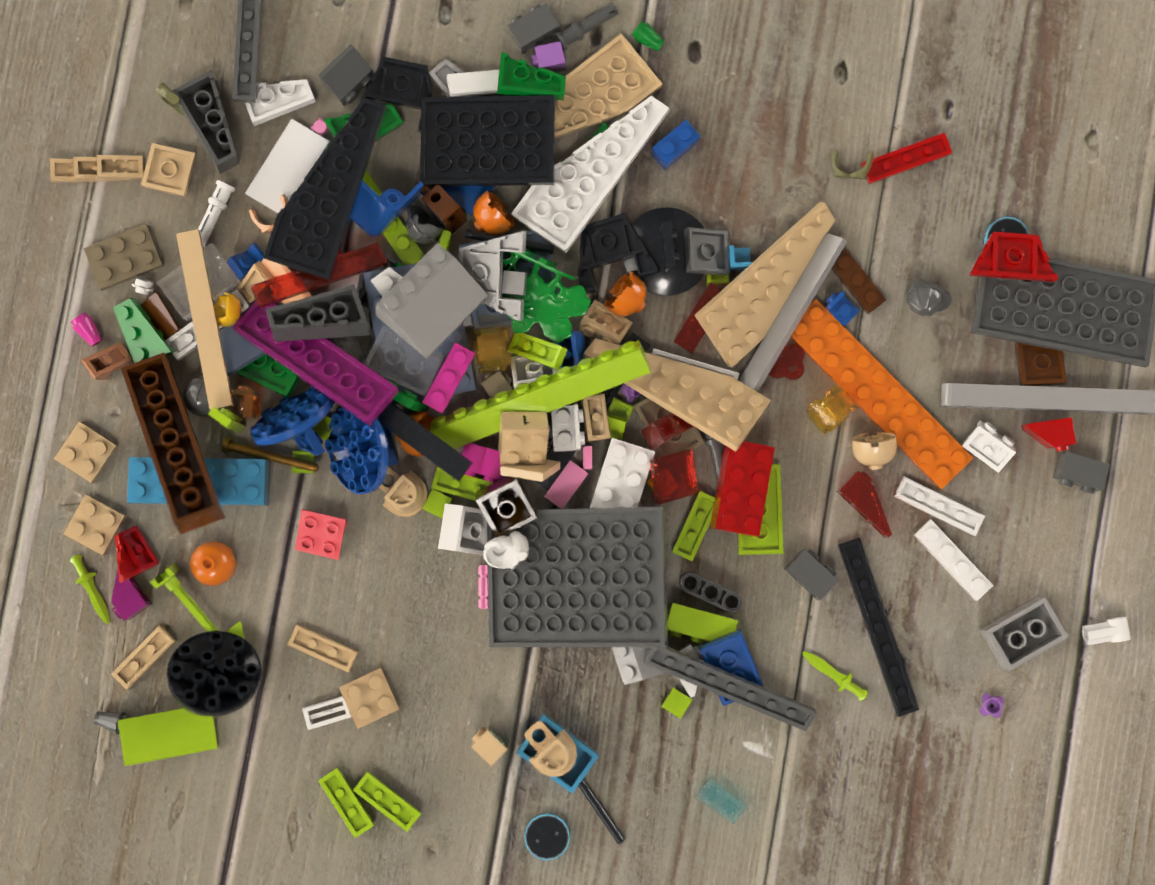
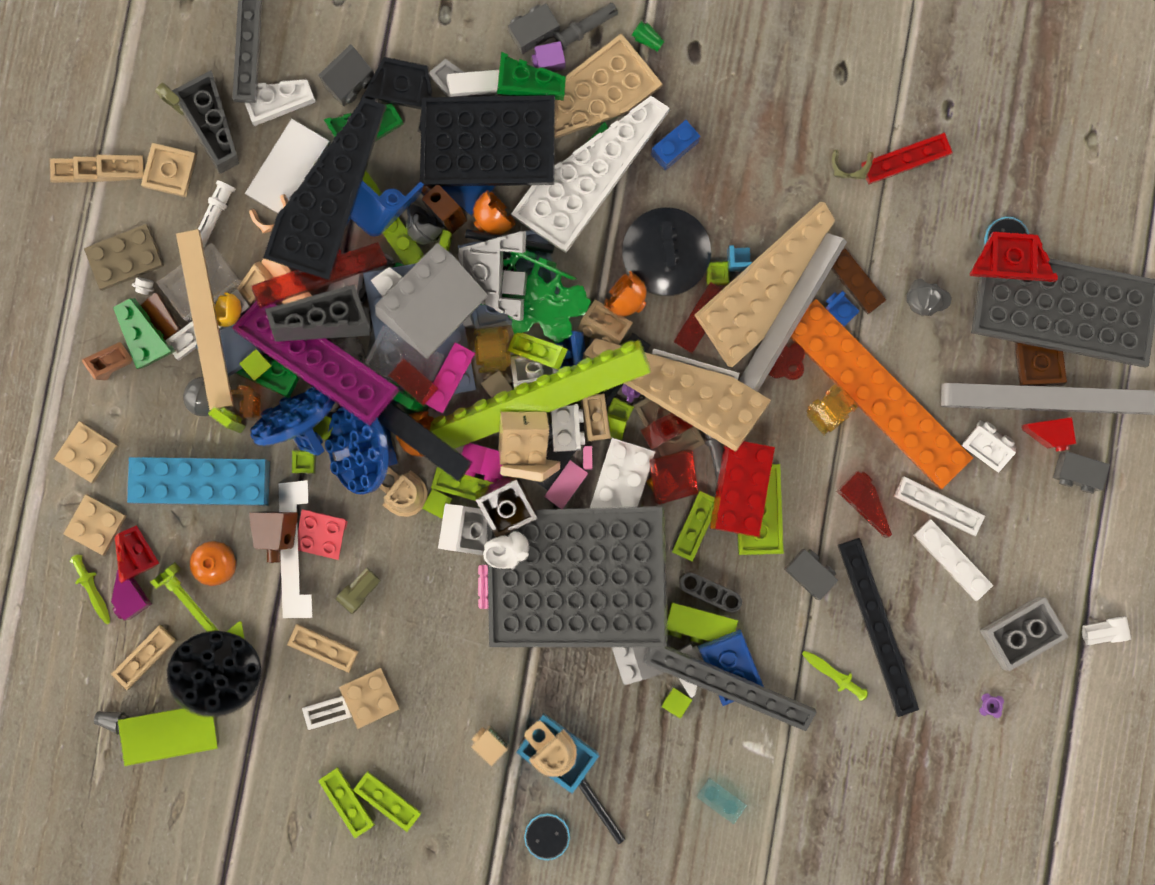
(86, 329): dark pink cone -> none
(172, 443): reddish brown brick -> none
(228, 445): pearl gold bar -> none
(242, 262): blue bracket -> none
(255, 364): none -> lime tile
(273, 532): none -> torso
(293, 603): none -> white sticker
(320, 127): bright pink piece -> none
(354, 595): none -> olive piece
(413, 381): none -> clear red plate
(608, 243): black wing -> none
(706, 251): dark grey tile -> none
(874, 449): tan cylinder -> none

